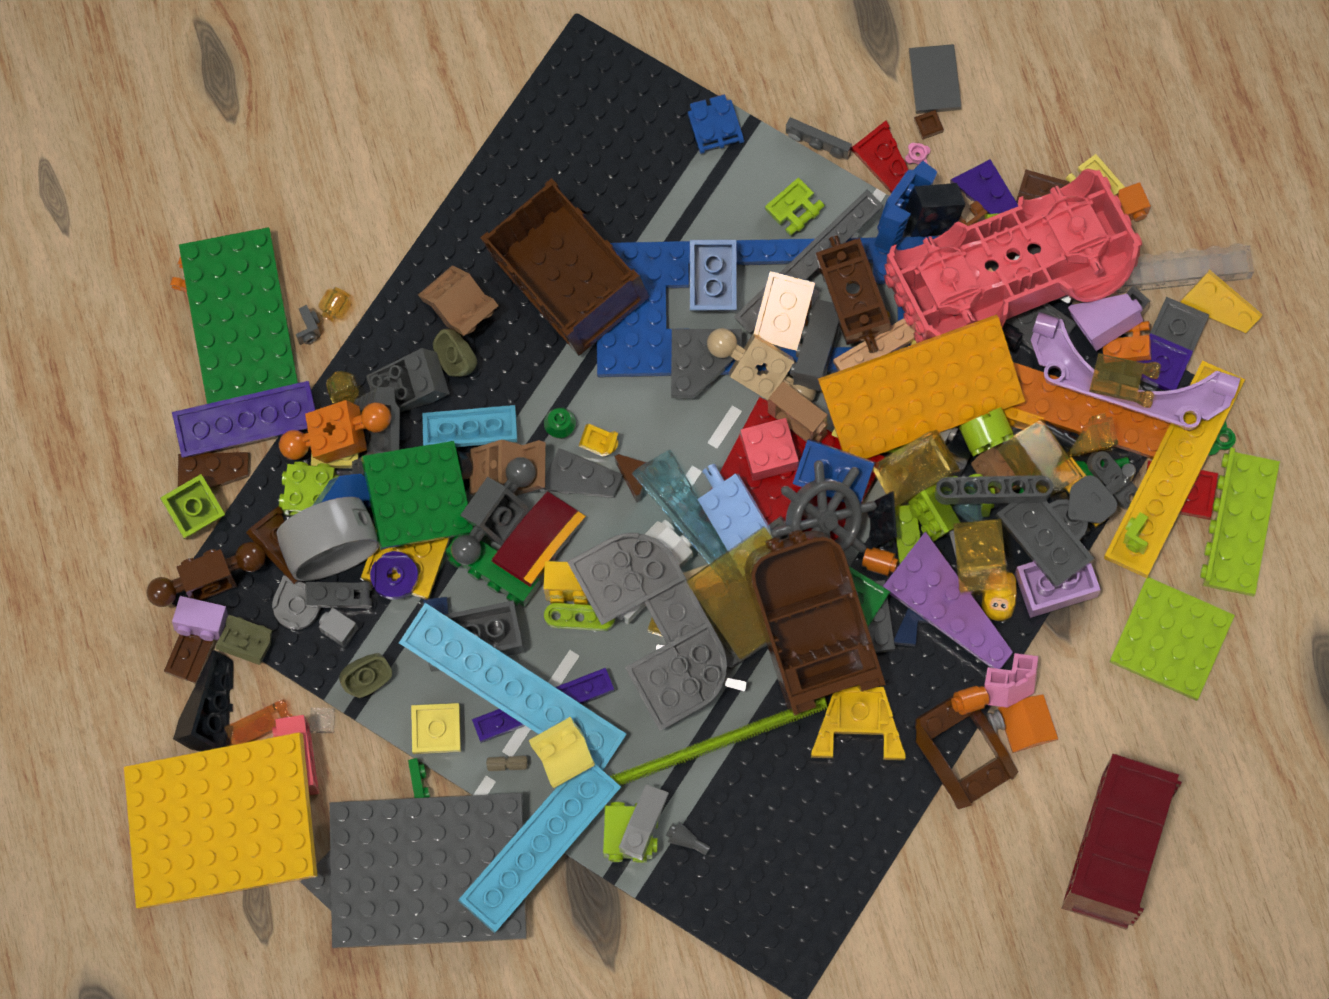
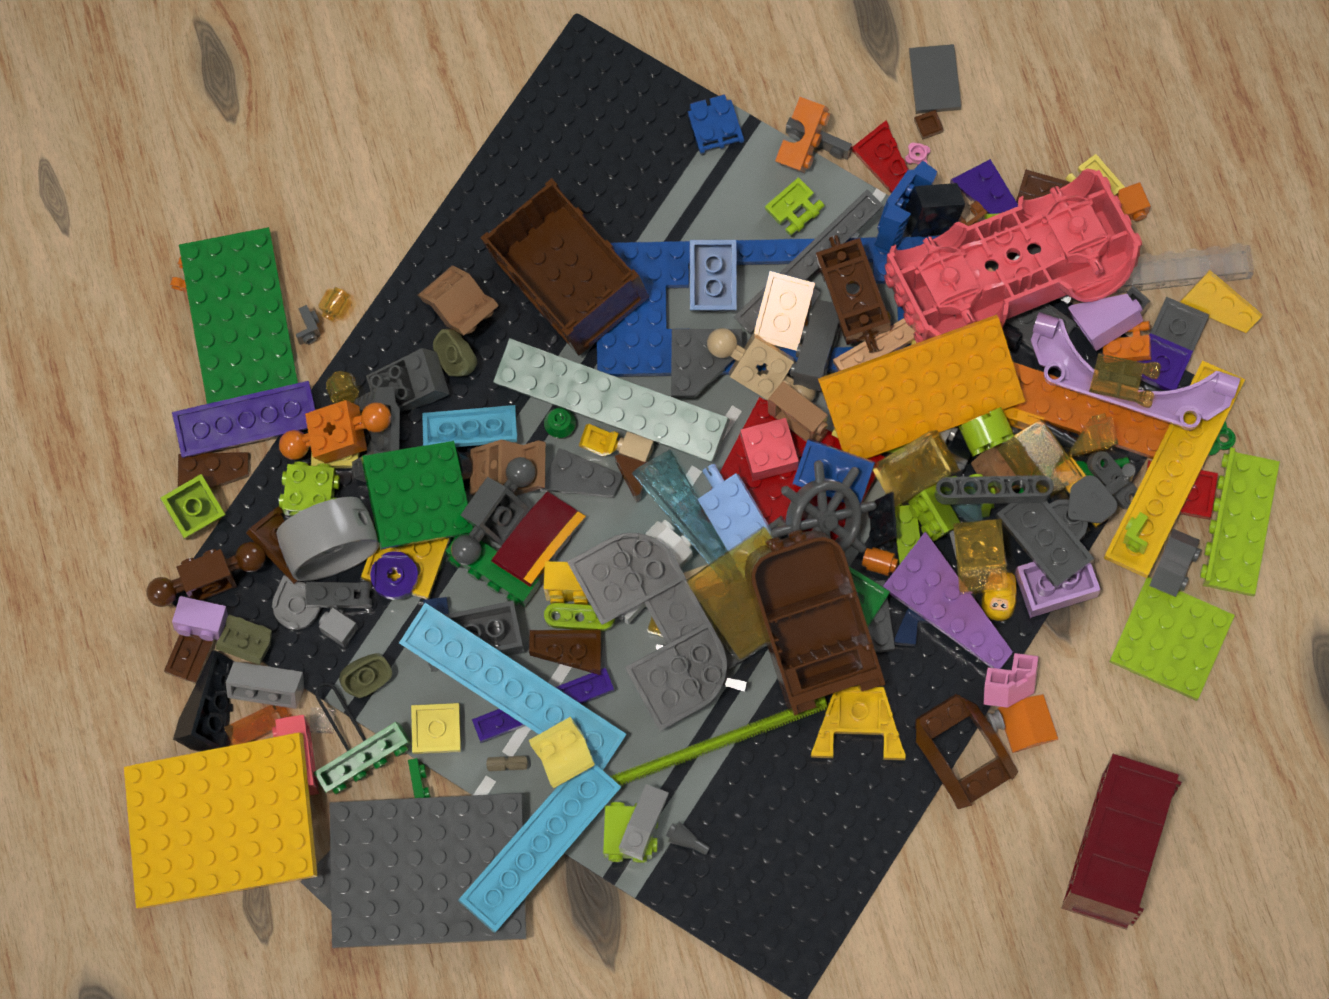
(265, 685): none -> light grey brick
(330, 718): none -> black piece
(346, 486): blue slope -> none
(363, 757): none -> brick
(568, 647): none -> reddish brown wing
(611, 400): none -> brick
(635, 447): none -> tan brick
(799, 154): none -> orange arch
(970, 700): orange brick -> none
(1174, 563): none -> dark grey brick

